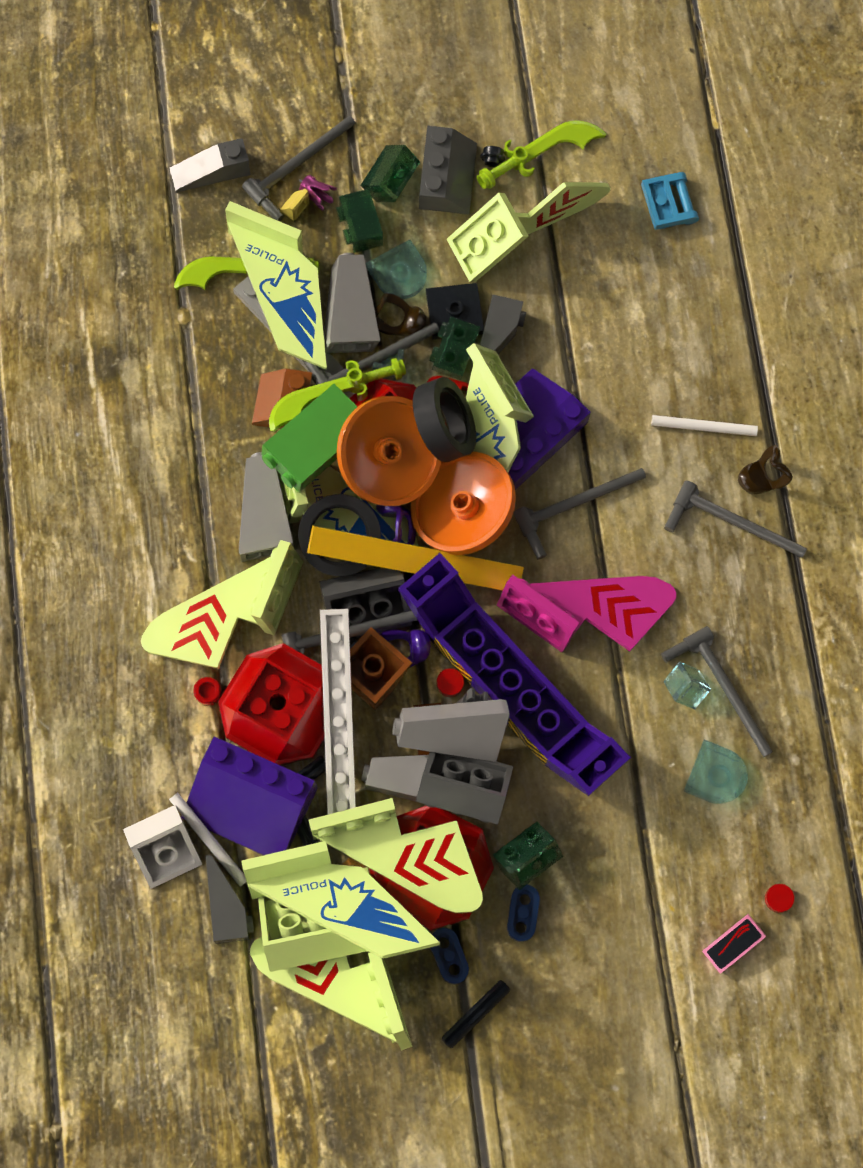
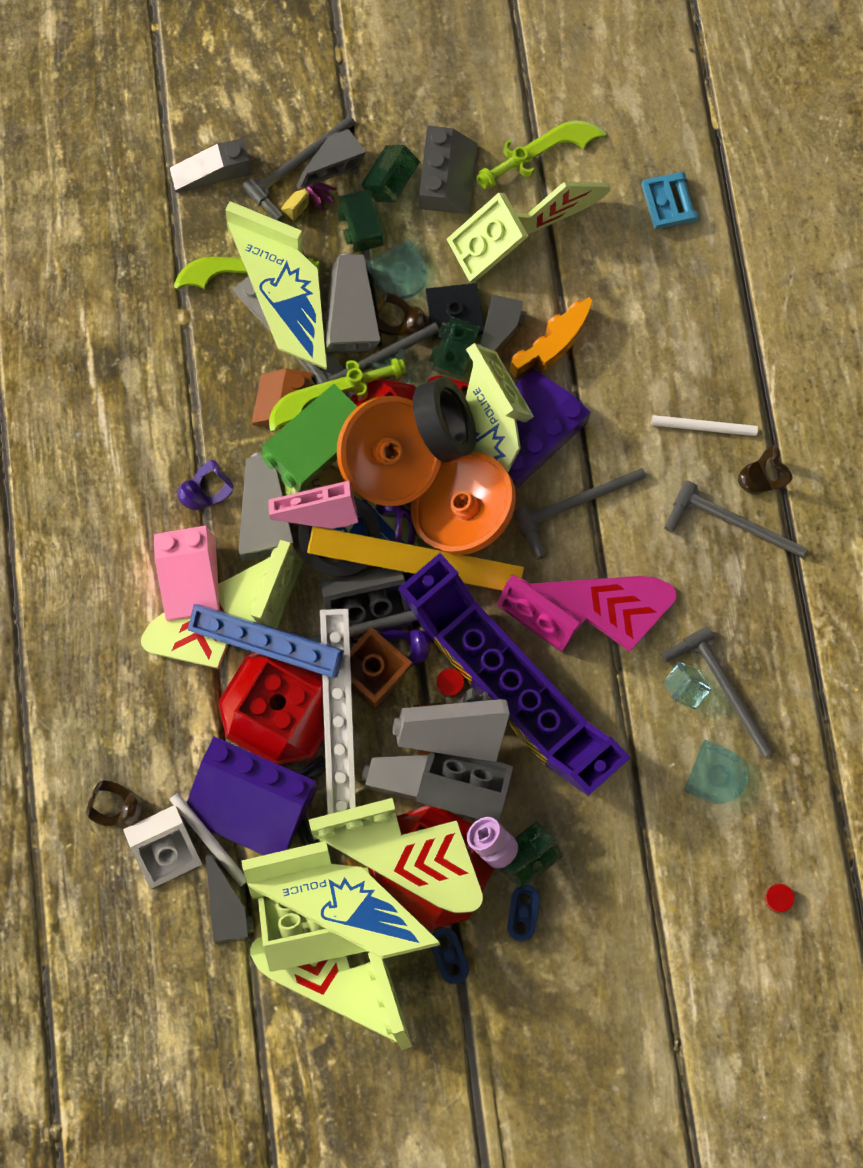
(129, 813): none -> dark brown piece
(186, 570): none -> bright pink slope
(192, 496): none -> dark purple piece
(207, 691): red tile -> none
(266, 640): none -> tile
(319, 507): none -> bright pink slope
(335, 157): none -> dark grey slope
(475, 1014): black axle -> none
(492, 156): black plate -> none
(492, 842): none -> lavender wheel
(560, 336): none -> light orange slope
(734, 943): black slope -> none

